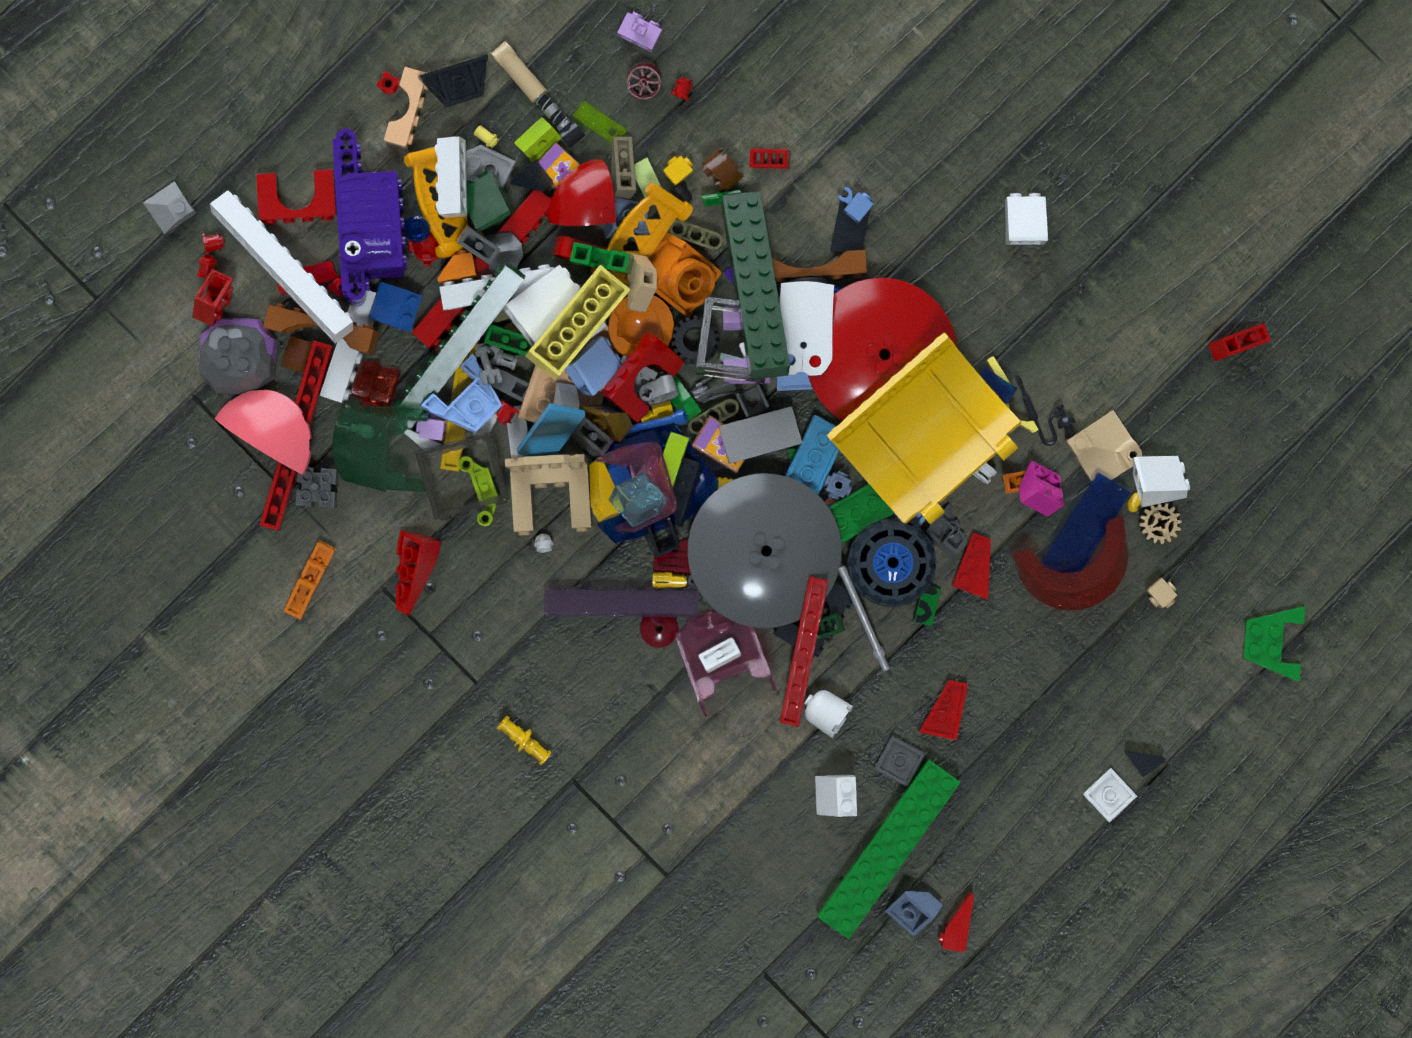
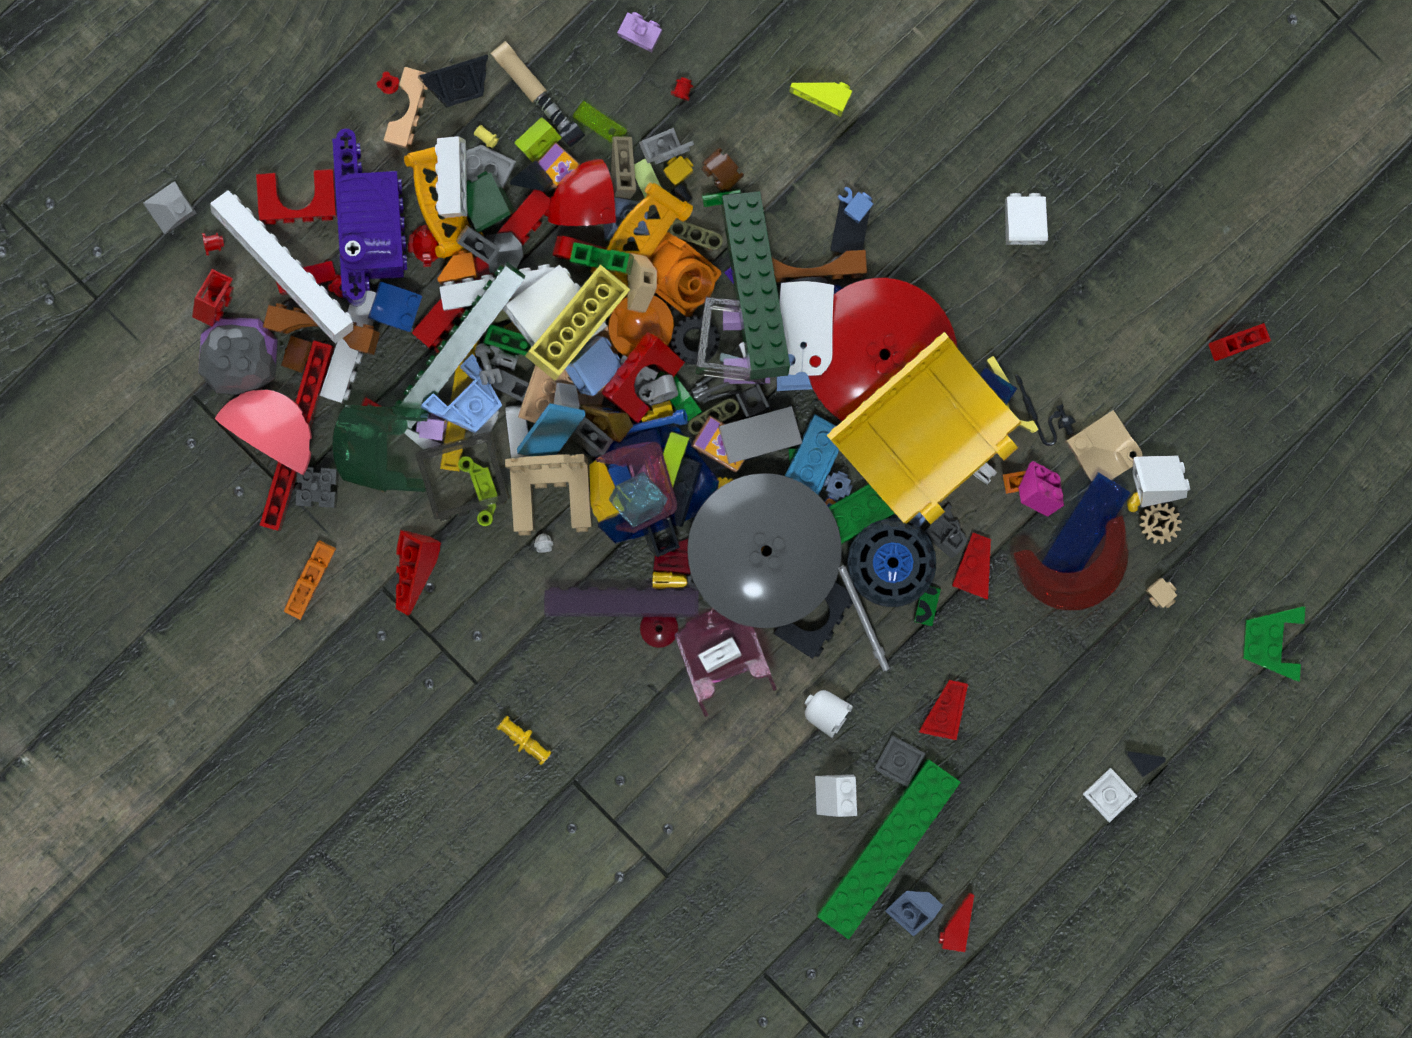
(207, 263): red brick -> none
(375, 383): clear red slope -> none
(417, 228): clear blue brick -> none
(506, 413): red brick -> none
(644, 80): wheel -> none
(663, 147): none -> light grey bracket
(786, 158): red slope -> none
(804, 651): red tile -> none
(828, 96): none -> neon yellow slope
(839, 622): dark green slope -> none

